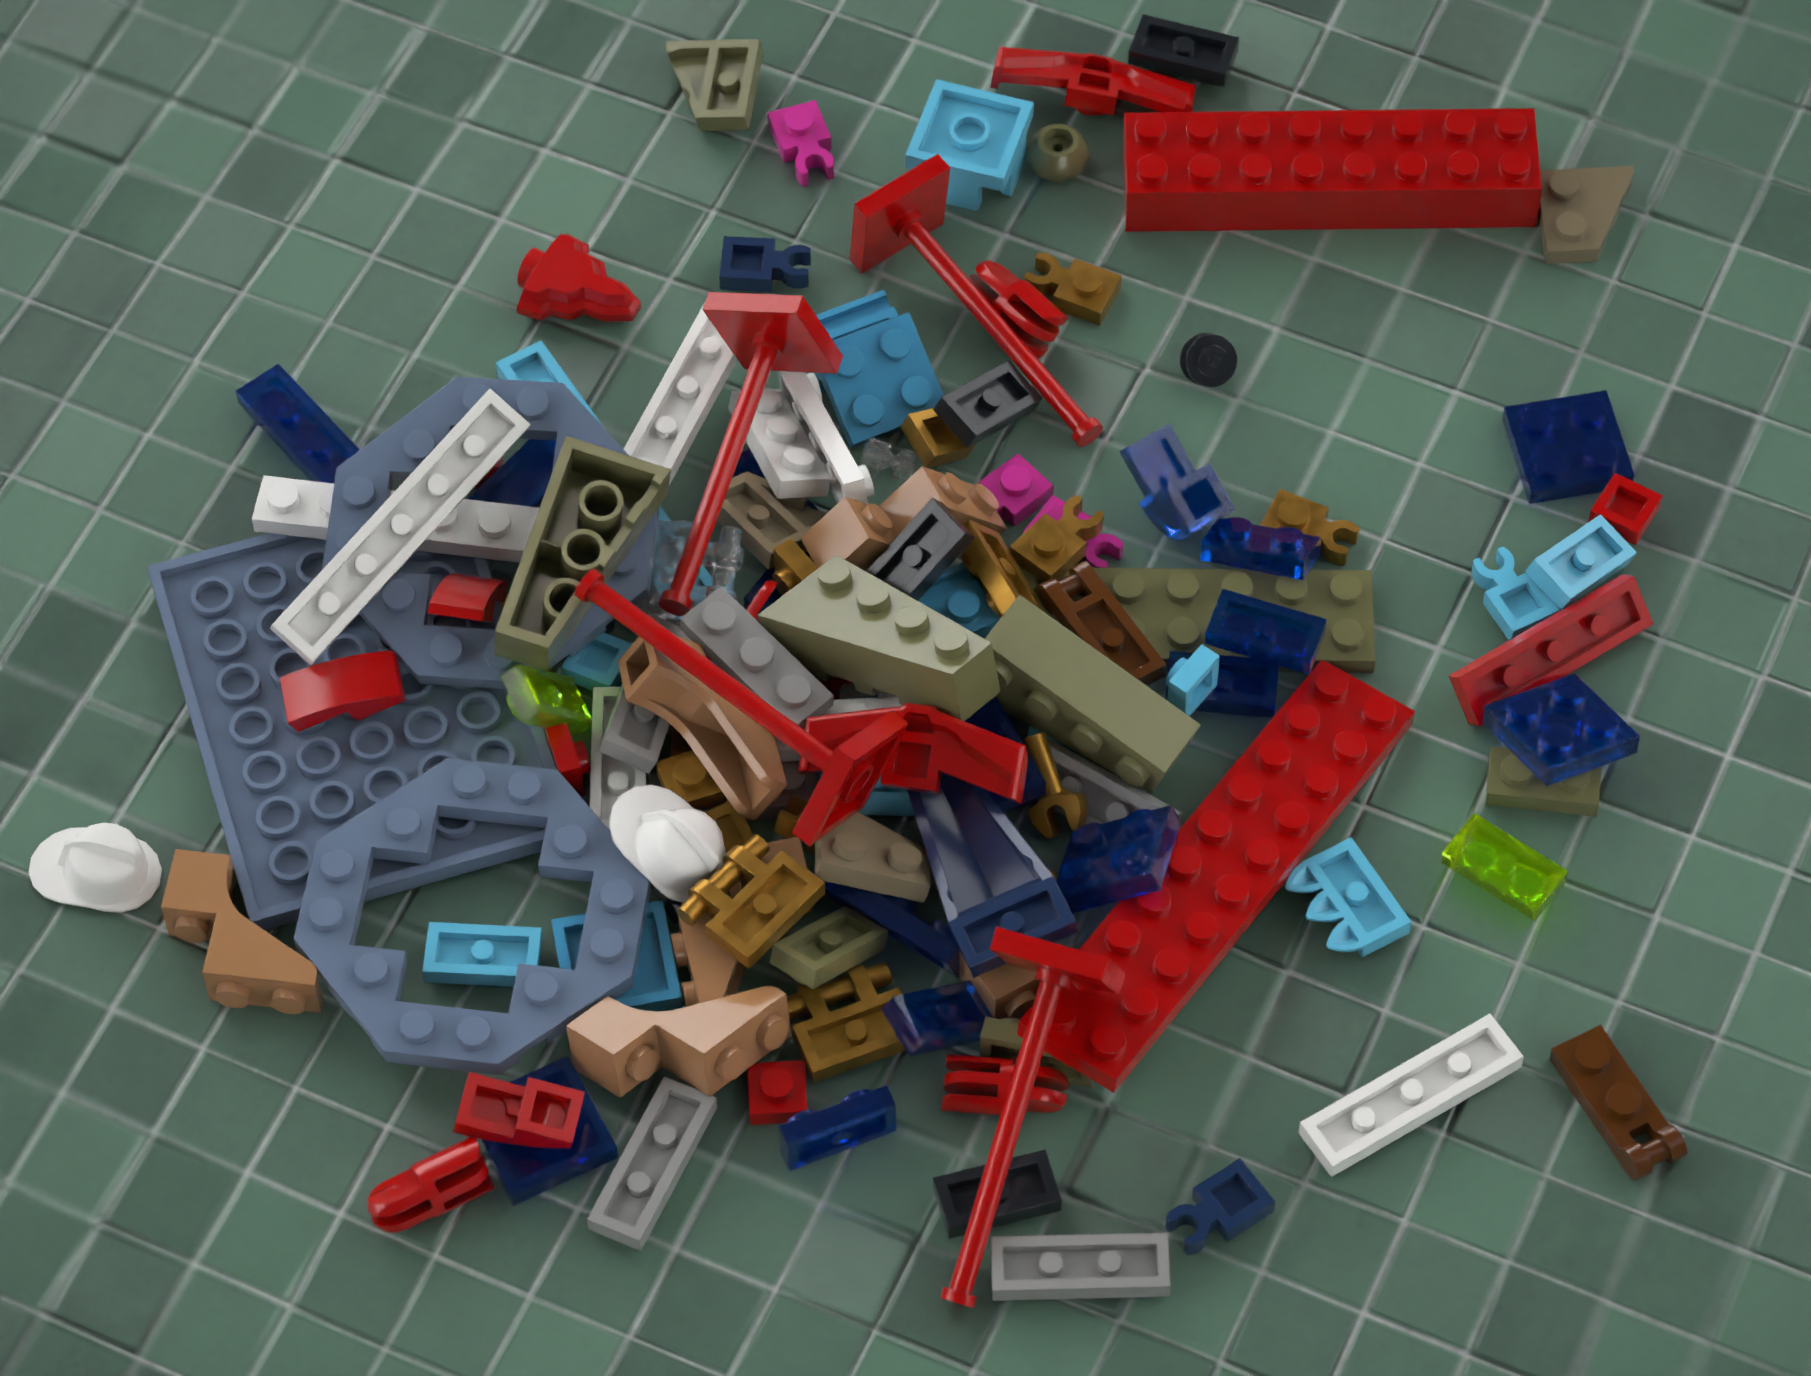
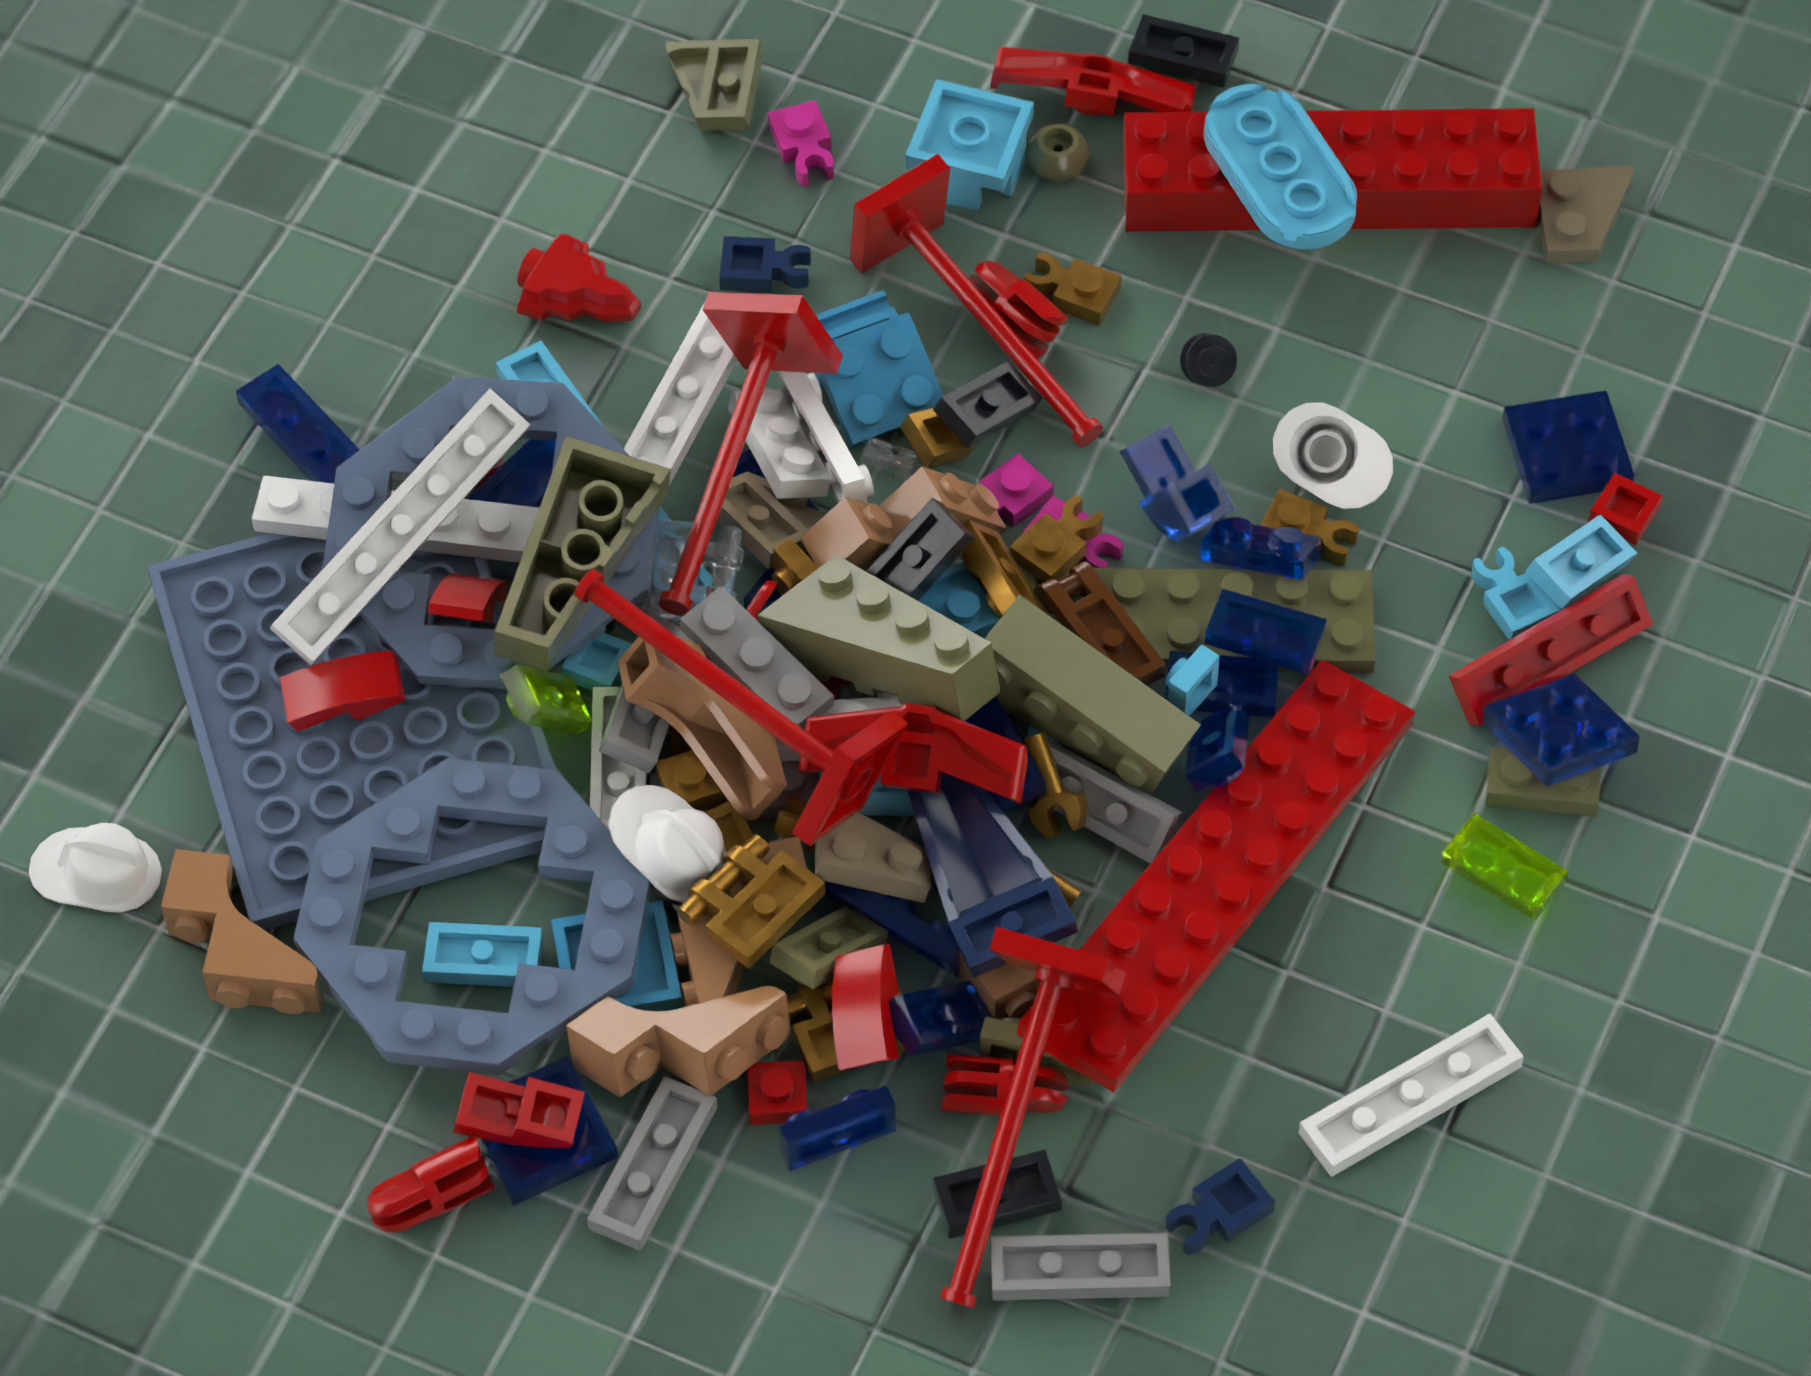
(568, 756): red plate -> none
(861, 1008): none -> slope
(1118, 858): clear blue plate -> none
(1218, 748): none -> clear blue plate
(1280, 166): none -> medium azure tile
(1333, 455): none -> white piece
(1352, 896): medium azure plate -> none
(1617, 1102): reddish brown plate -> none

